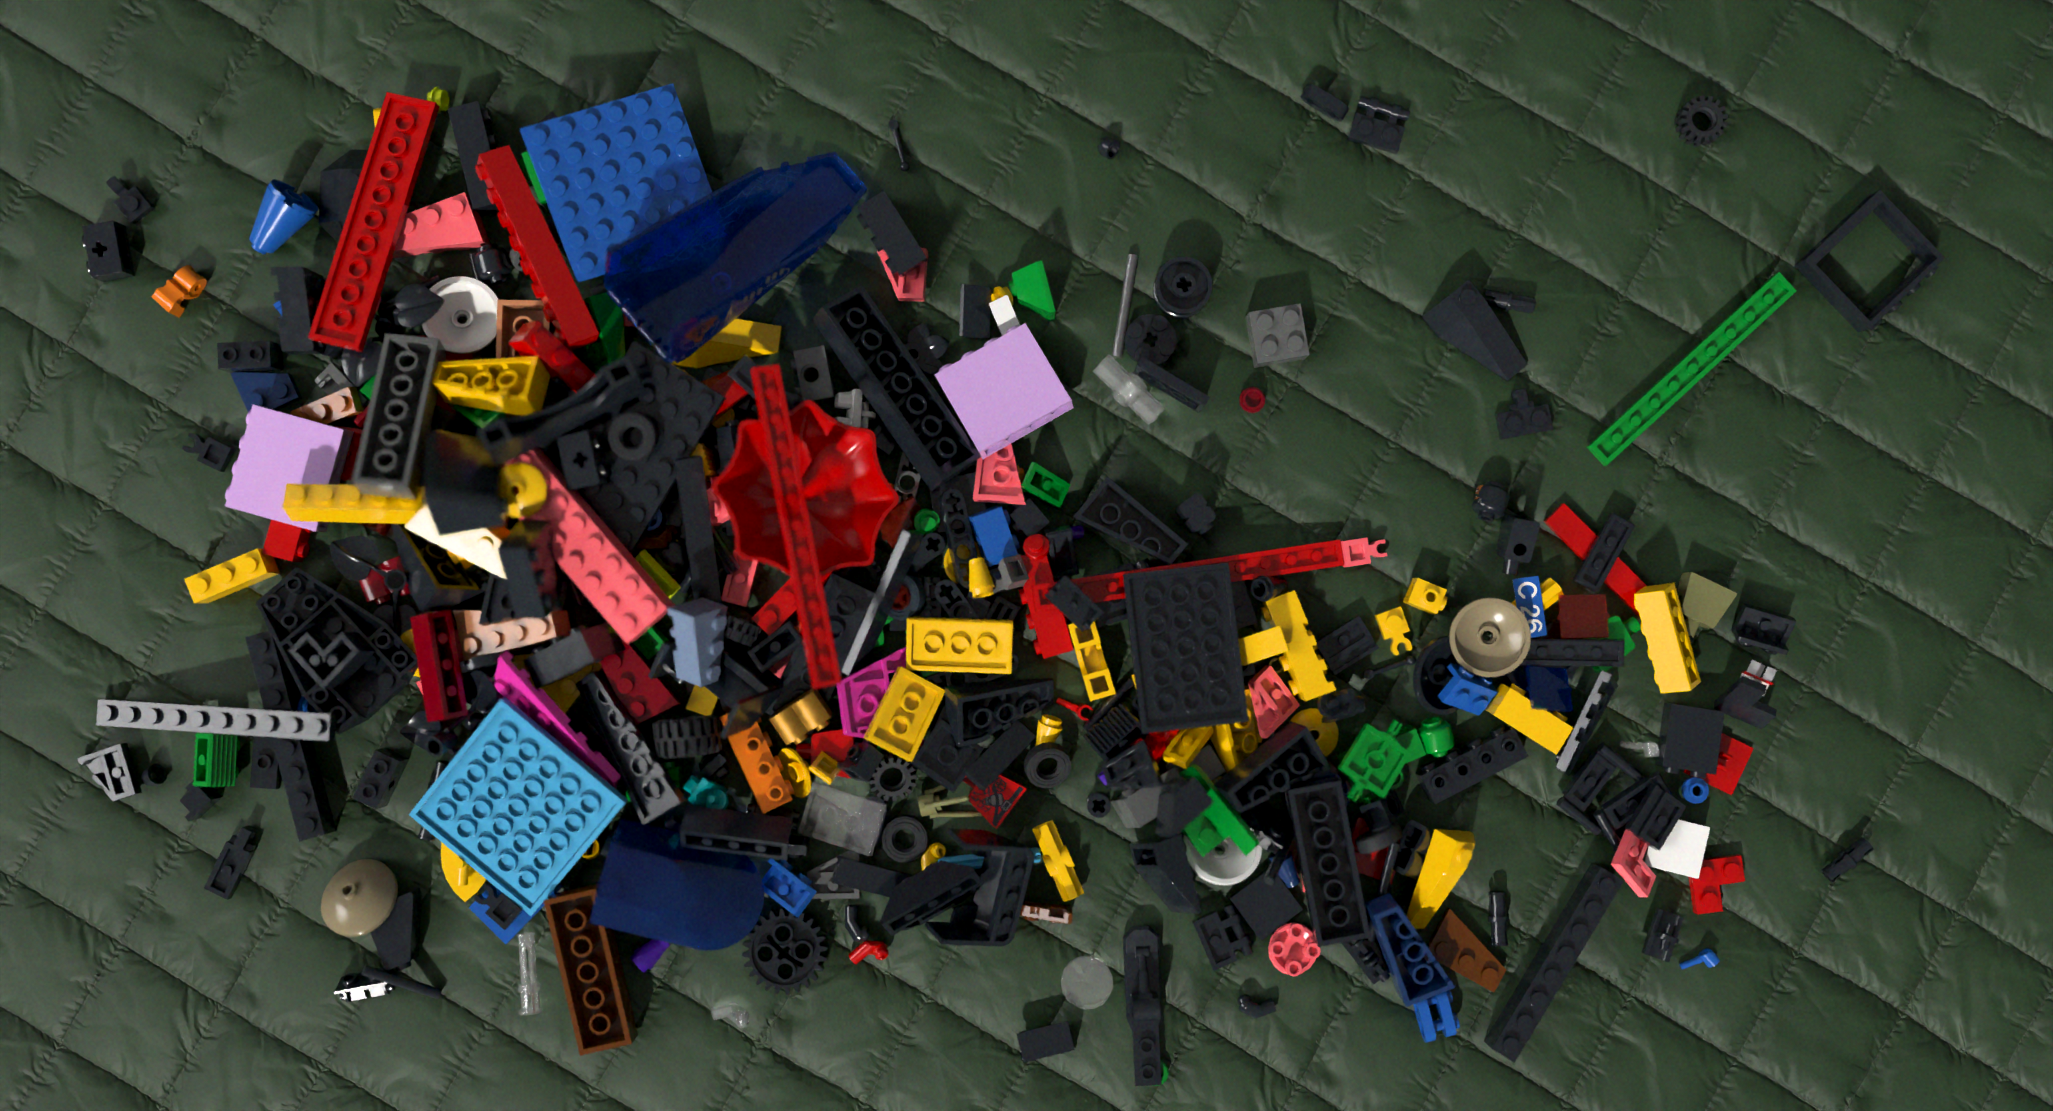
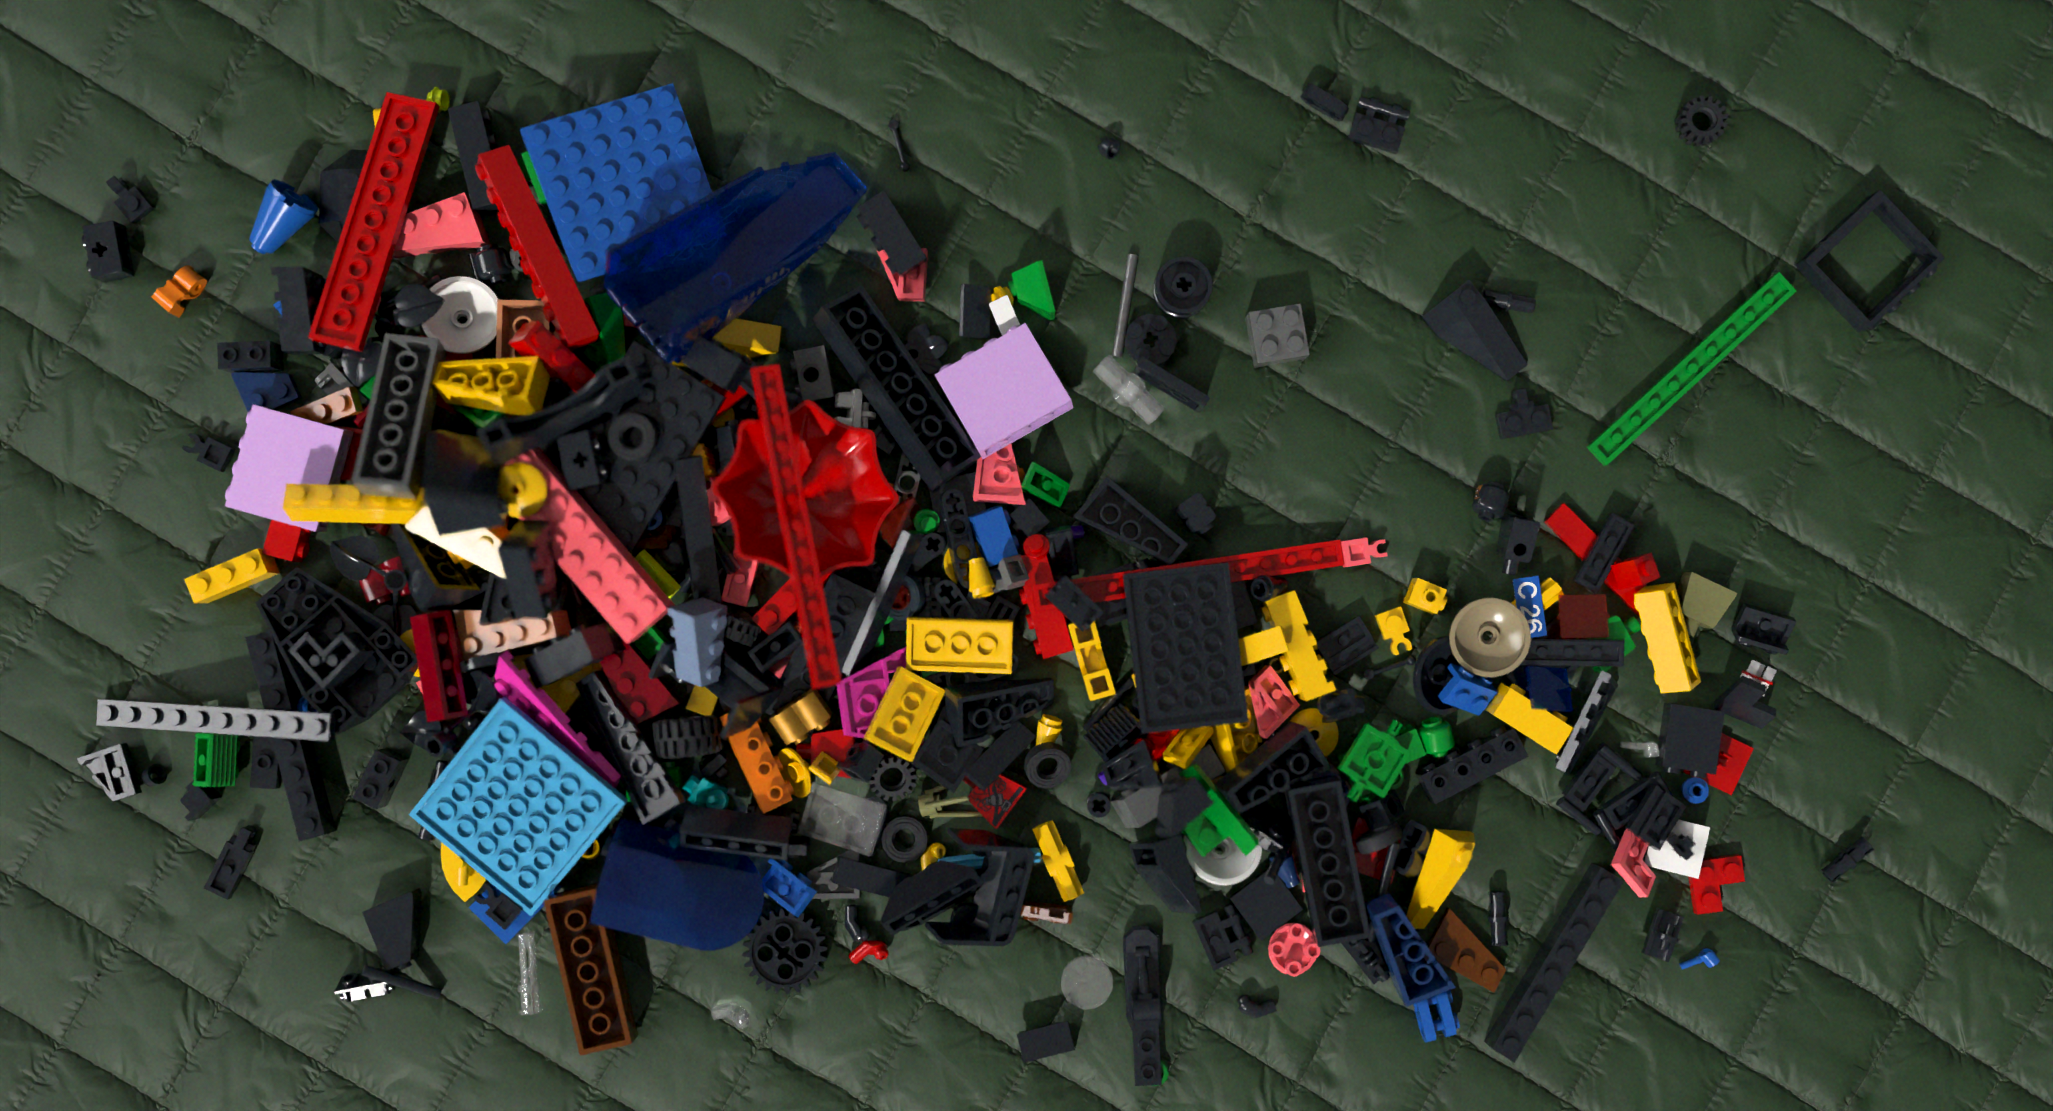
(367, 905): dark tan dish -> none
(648, 954): dark purple cone -> none
(717, 363): none -> black brick
(1074, 707): red hand -> none
(1252, 400): dark red plate -> none
(1635, 571): none -> red brick
(1681, 845): none -> black plate

